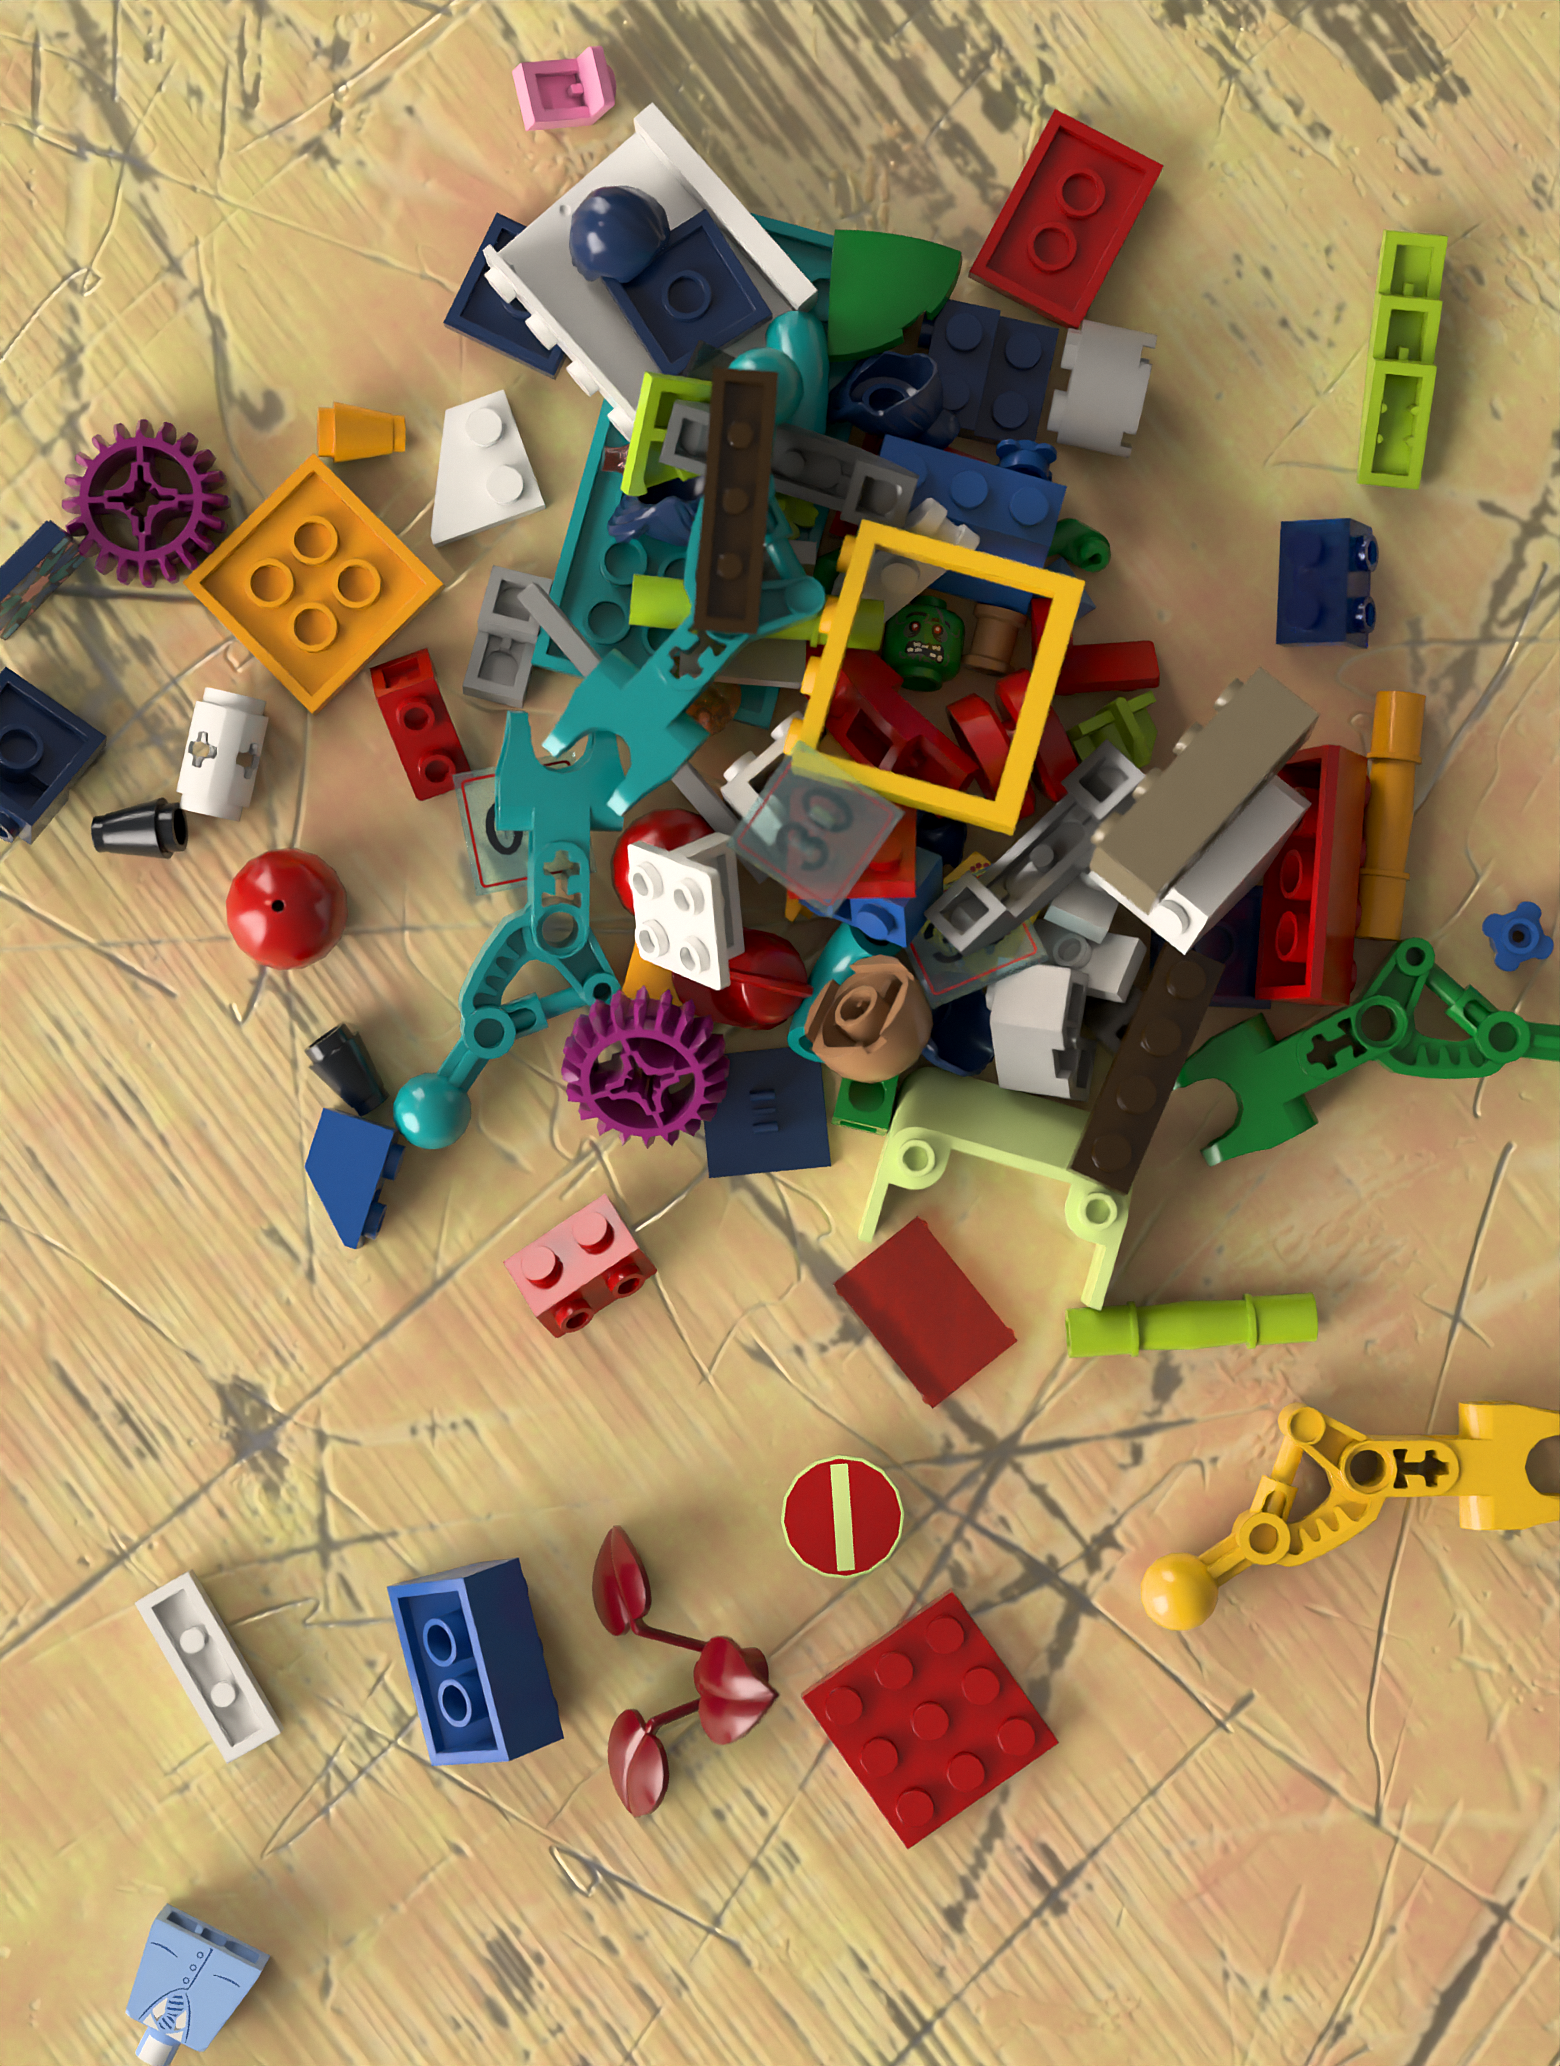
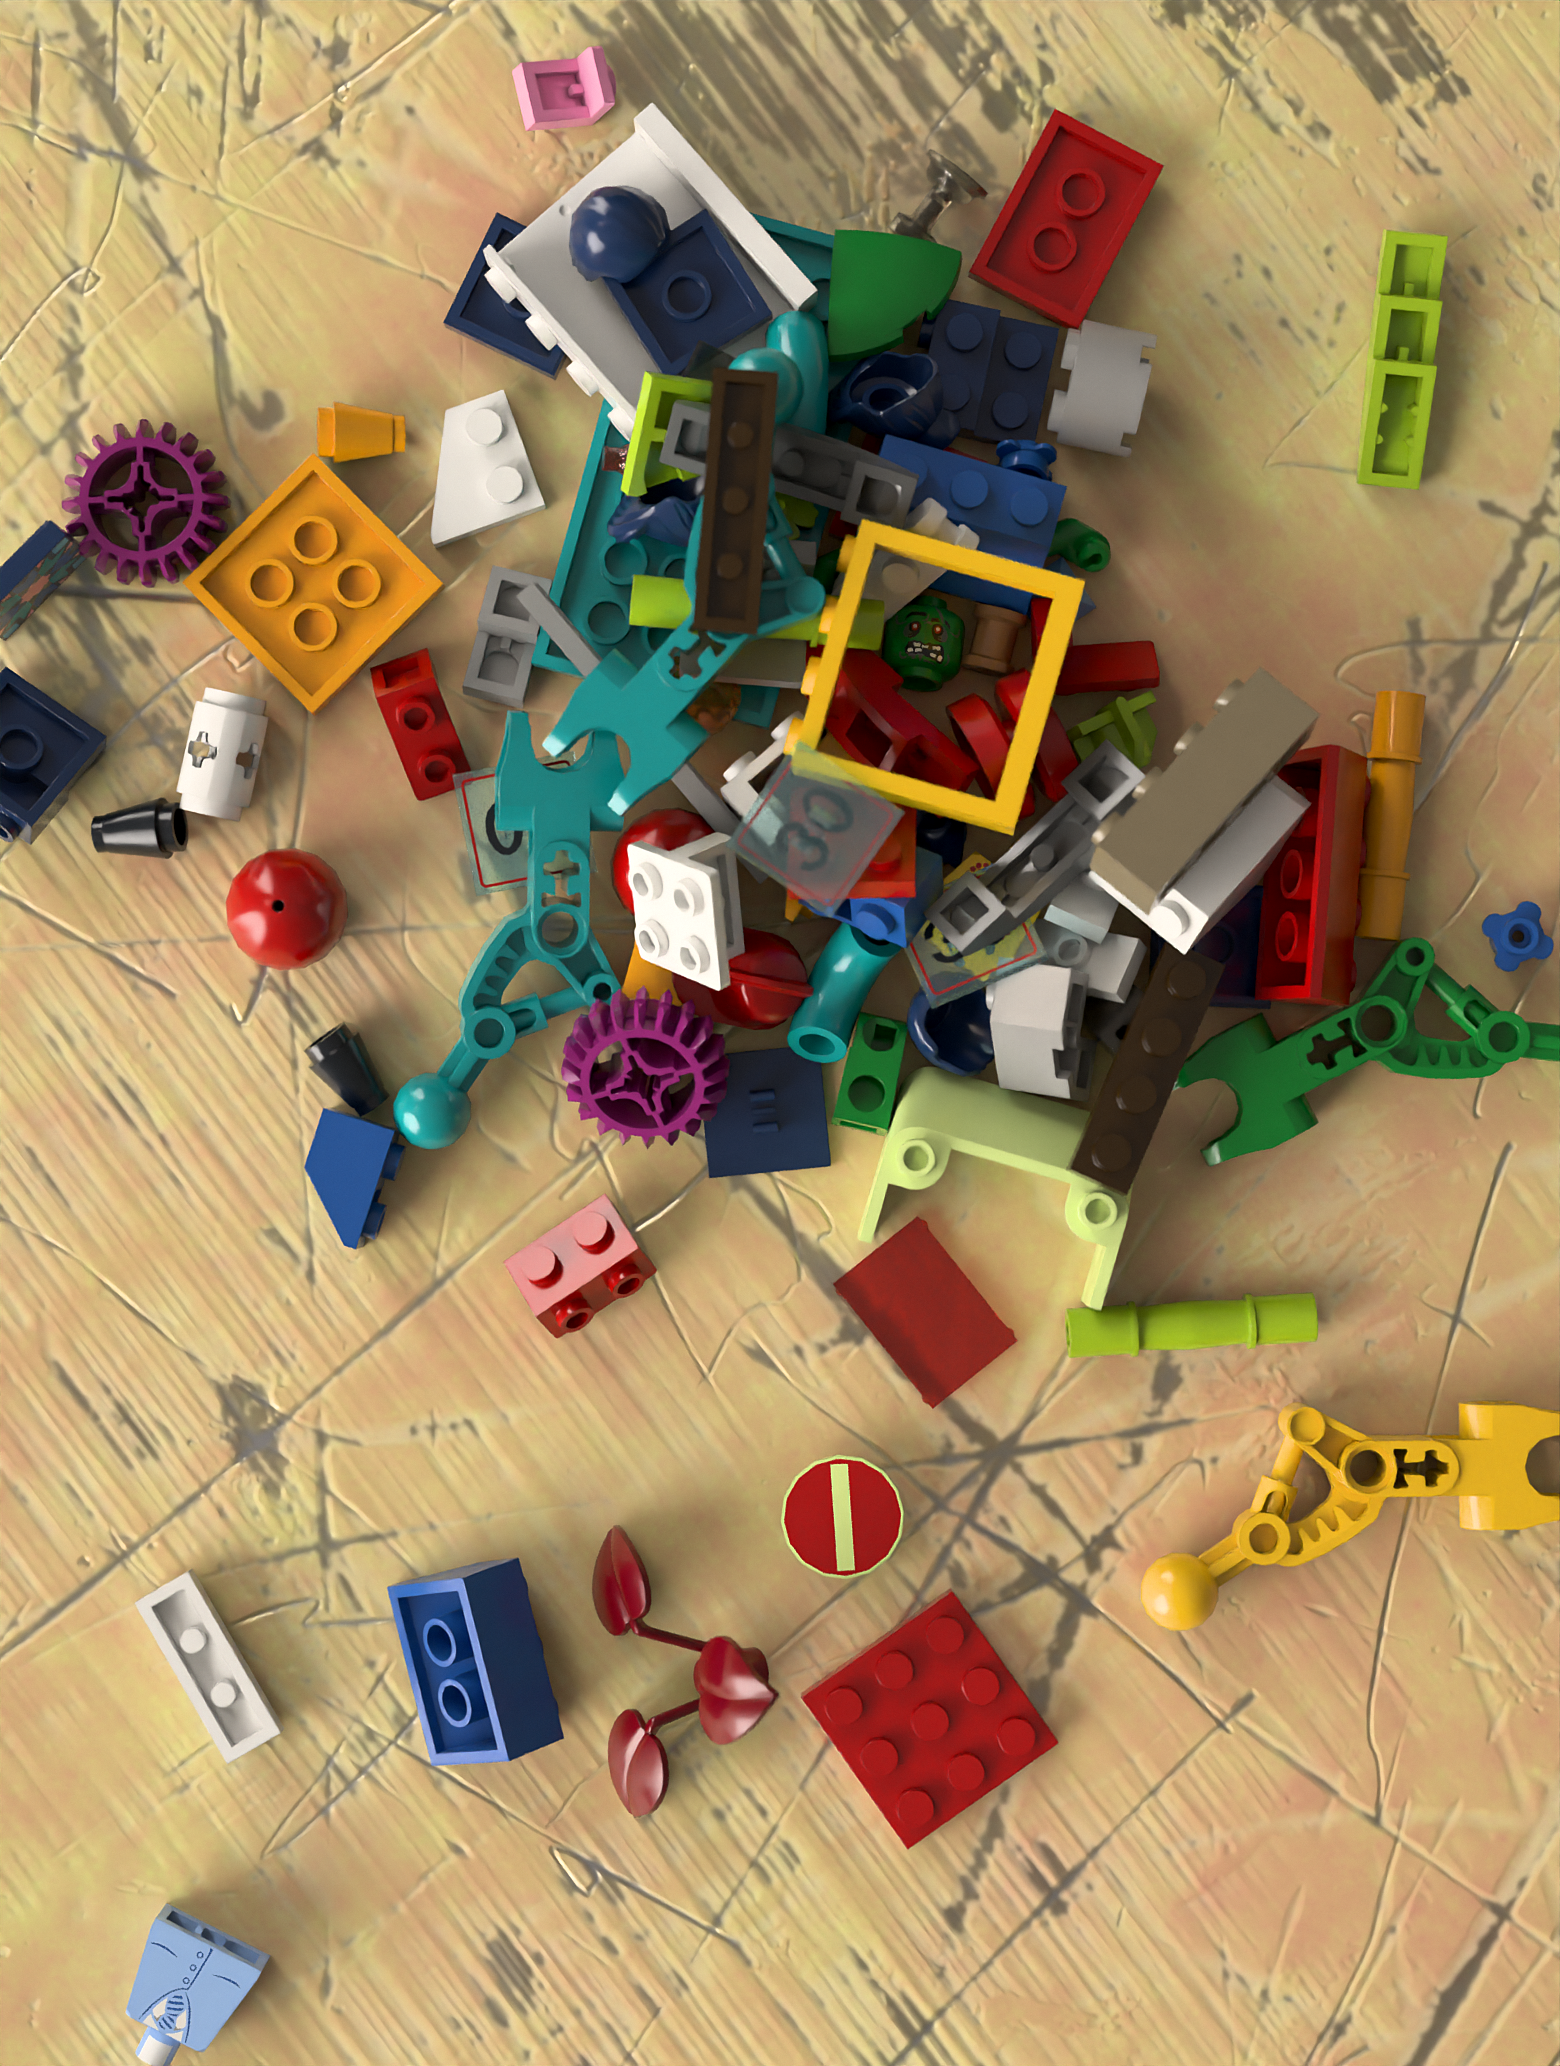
(871, 1021): medium nougat cylinder -> none
(948, 185): none -> clear smoke piece
(1326, 583): clear blue bracket -> none

